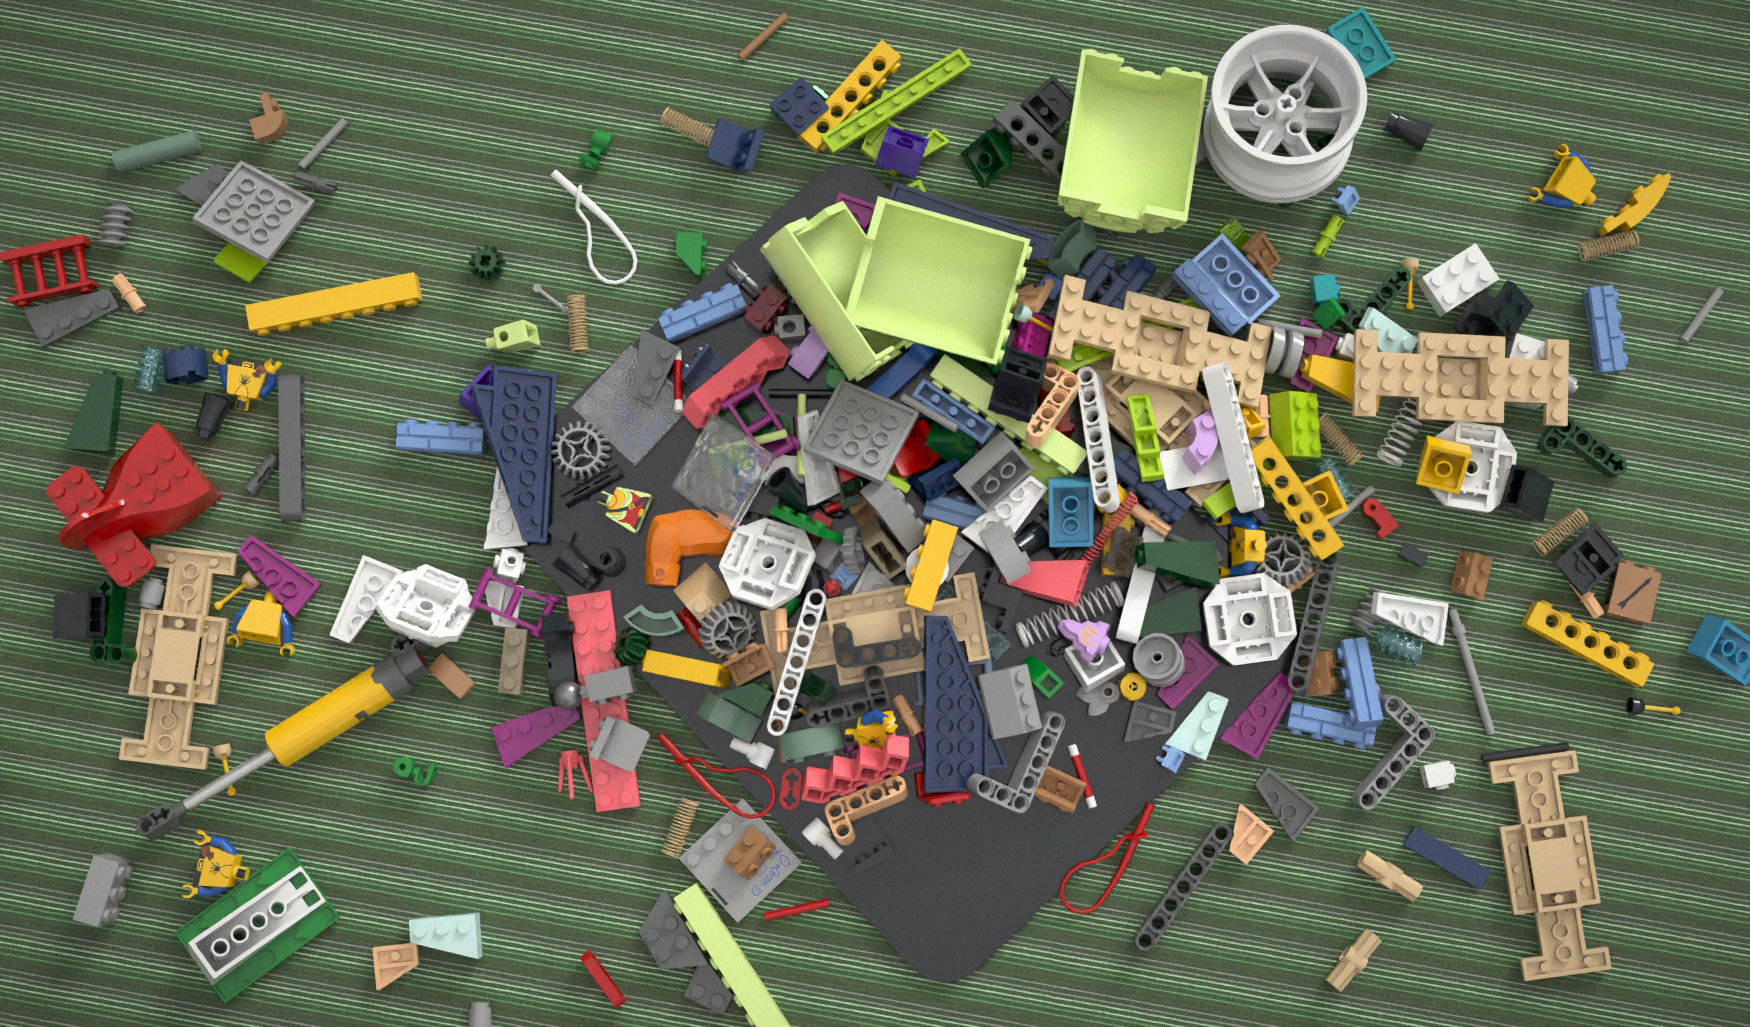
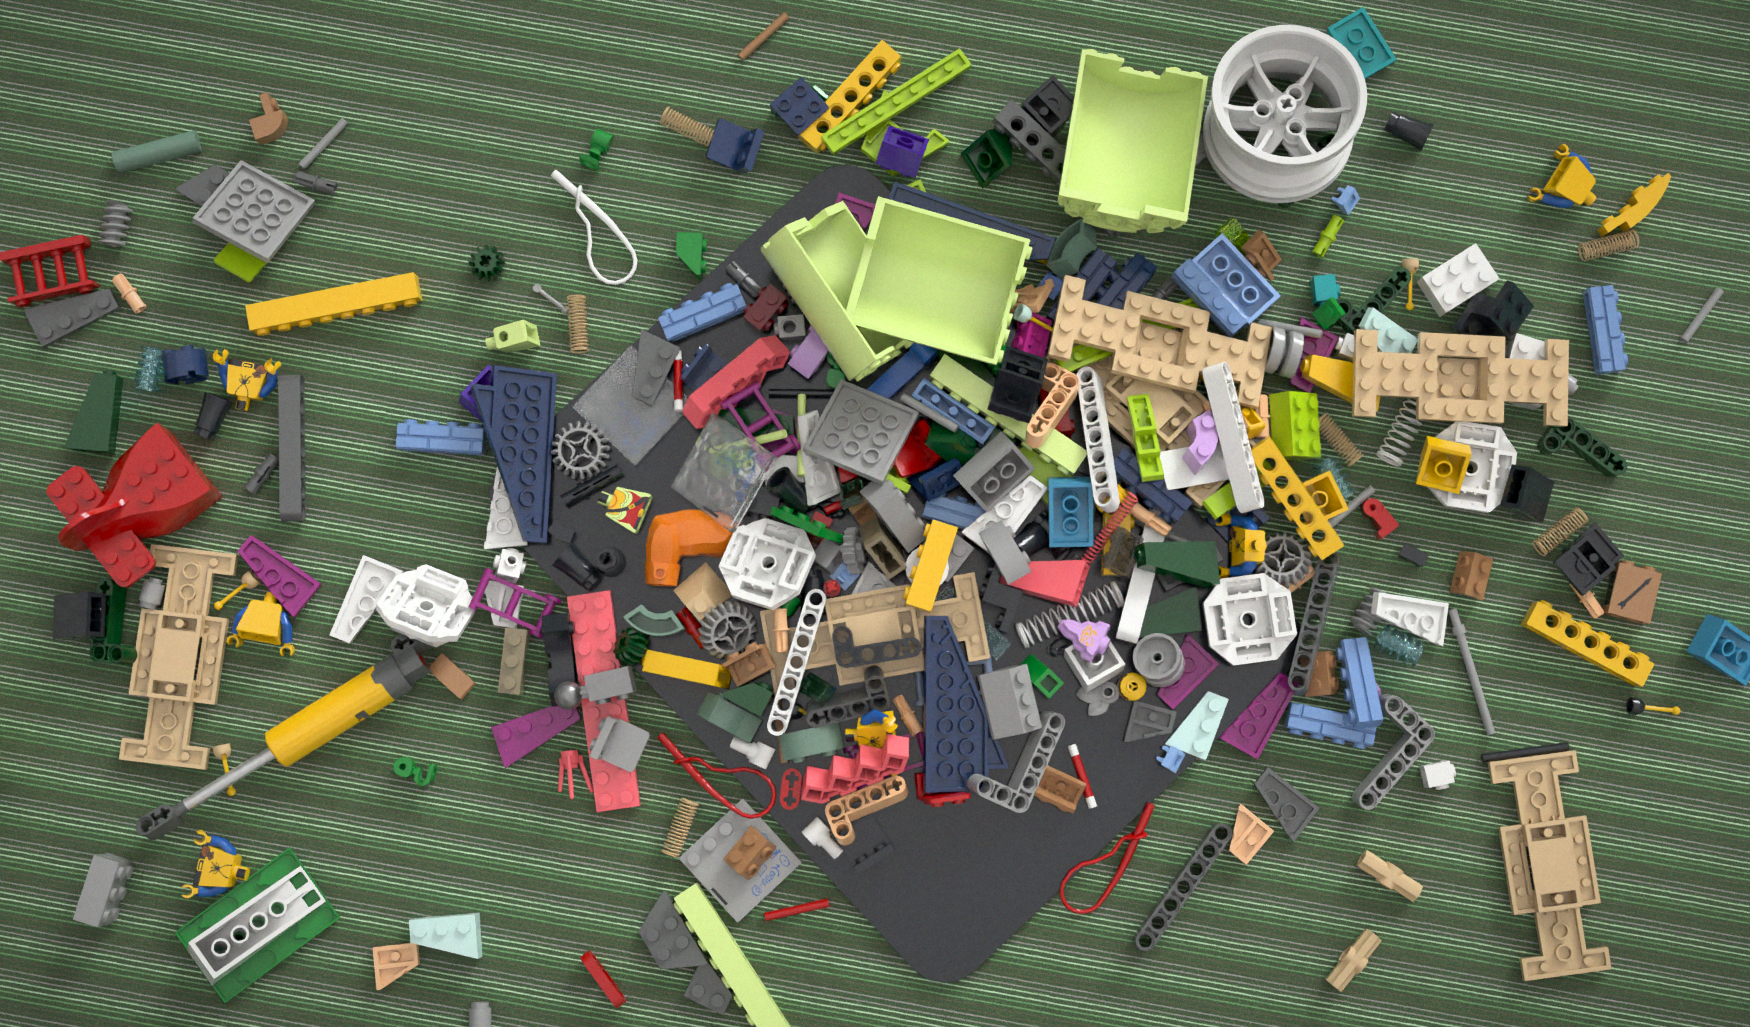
(1446, 858): dark blue tile -> none

